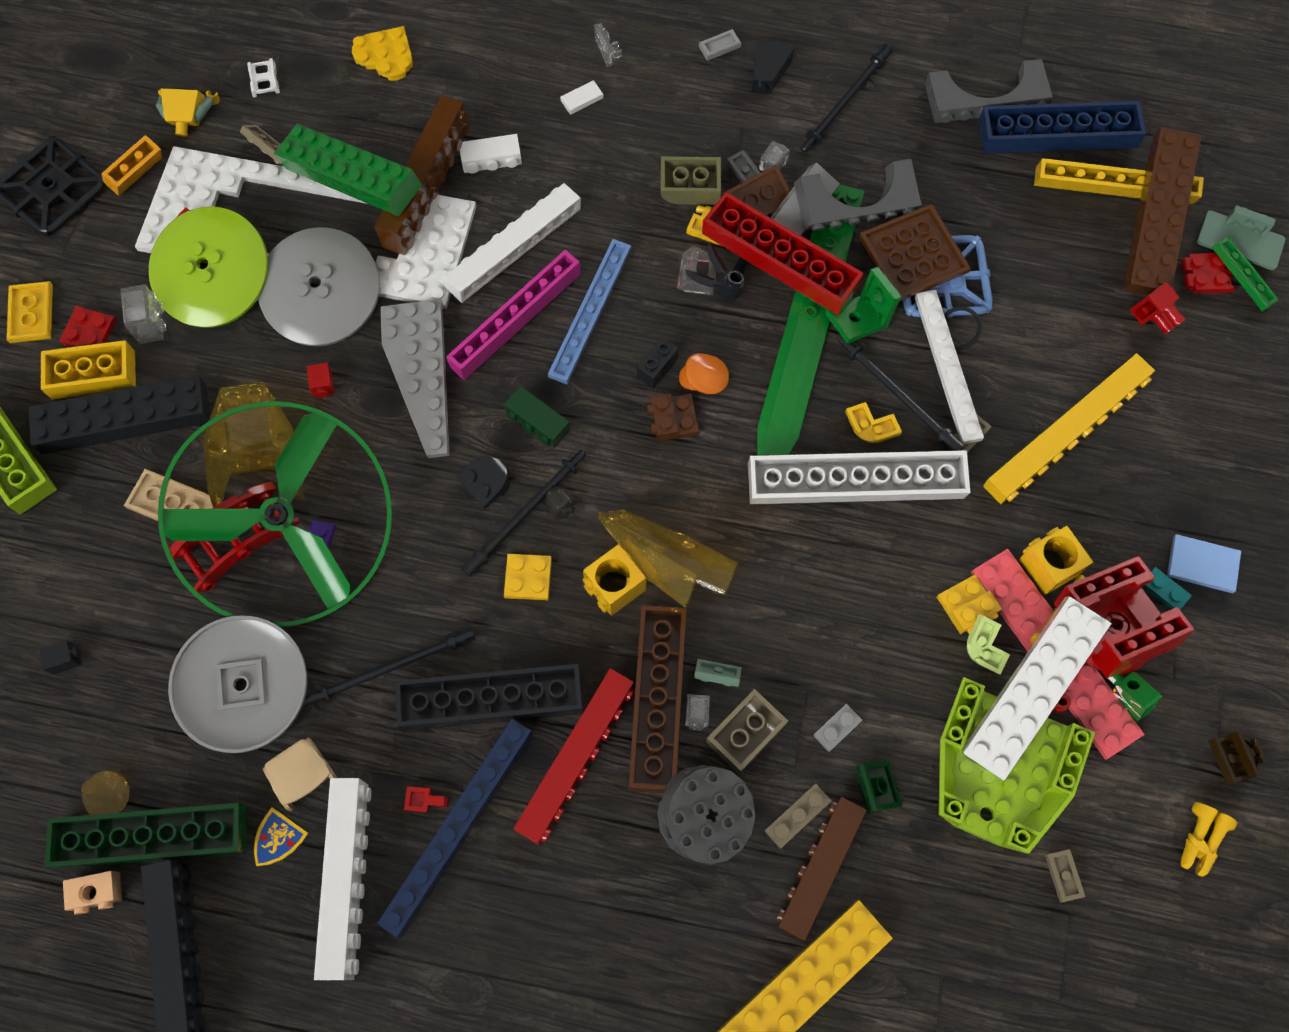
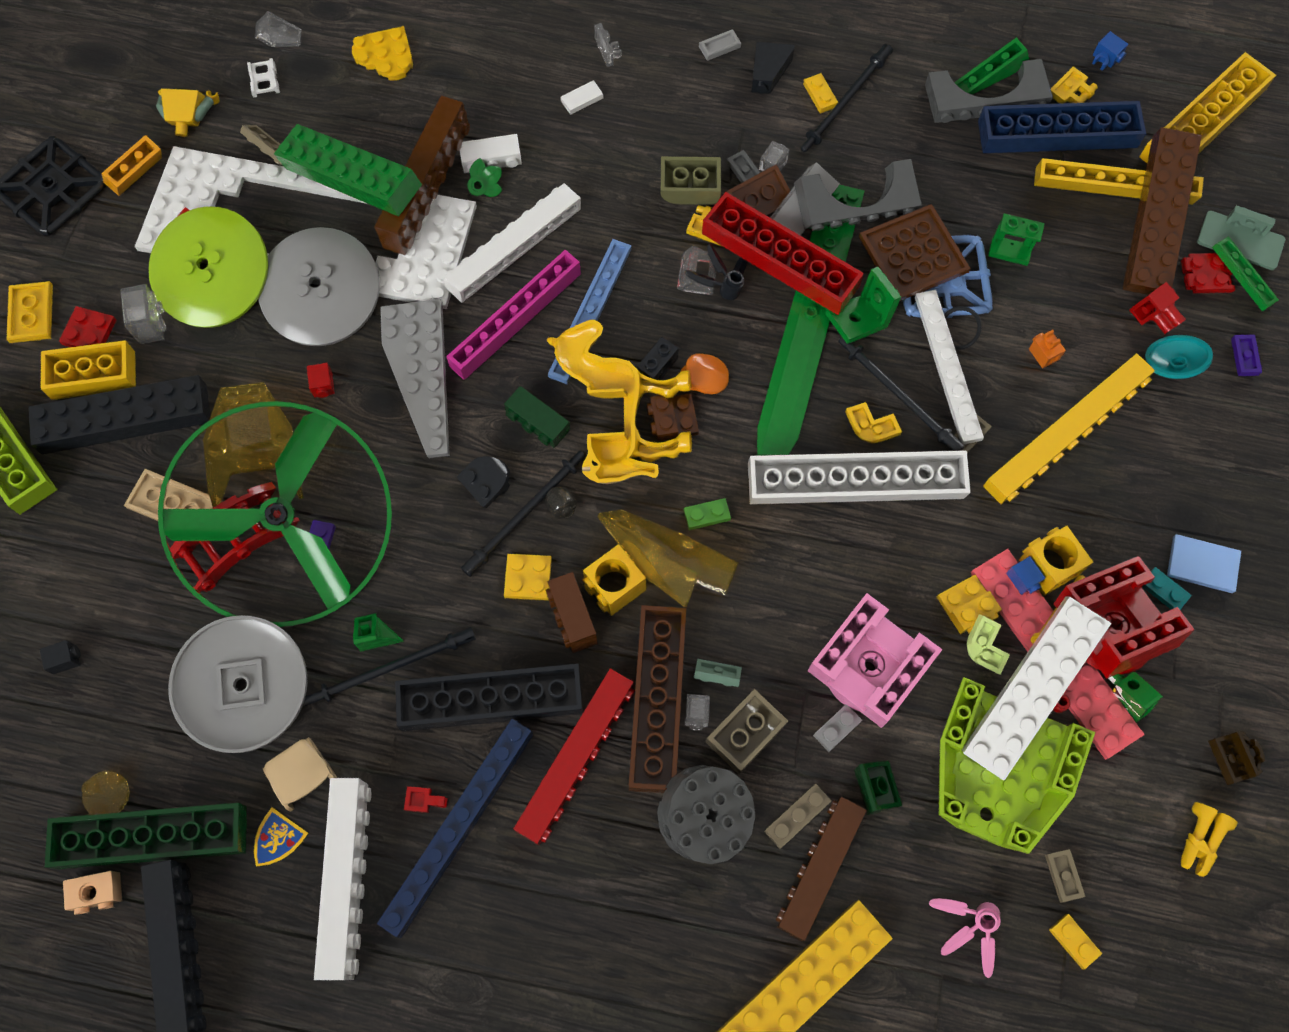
(277, 31): none -> clear slope
(373, 633): none -> green slope
(486, 177): none -> green plate
(571, 613): none -> reddish brown brick
(617, 380): none -> yellow animal
(707, 514): none -> bright green plate
(820, 93): none -> yellow plate
(873, 639): none -> bright pink piece
(965, 934): none -> bright pink plant
(995, 68): none -> green slope
(1014, 250): none -> green panel
(1026, 576): none -> blue brick
(1046, 348): none -> orange brick
(1069, 84): none -> yellow plate
(1075, 941): none -> yellow plate
(1110, 50): none -> blue brick
(1179, 356): none -> teal dish
(1221, 101): none -> yellow brick
(1246, 355): none -> dark purple plate

